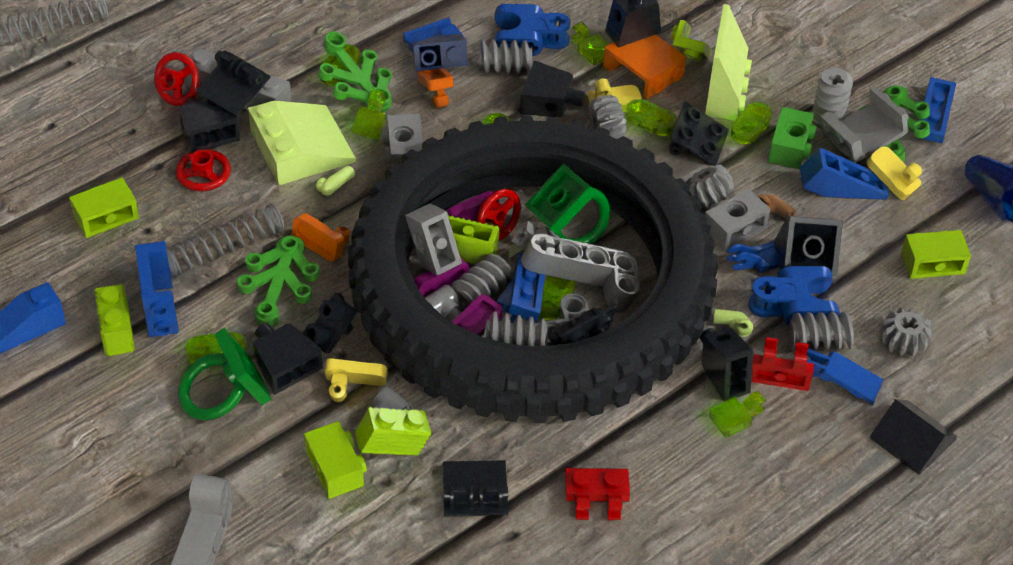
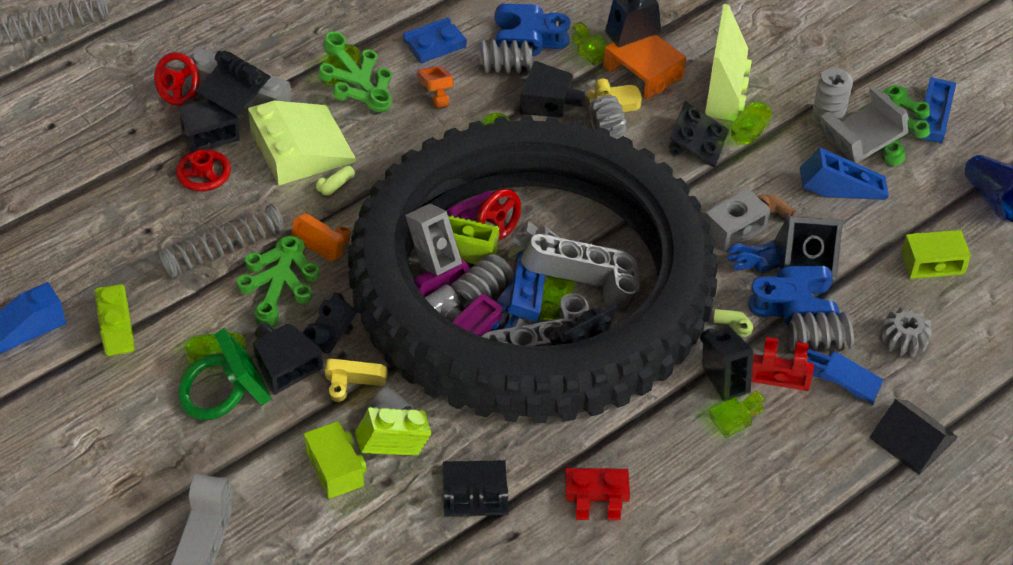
(104, 207): lime brick -> none
(153, 276): blue panel -> none
(371, 119): clear neon green plate -> none
(402, 135): light grey brick -> none
(440, 52): dark blue slope -> none
(516, 332): light grey piece -> none
(563, 198): green tile -> none
(651, 117): clear neon green plate -> none
(691, 48): lime bracket -> none
(710, 185): light grey gear -> none
(791, 138): bright green brick -> none
(894, 173): light yellow piece -> none

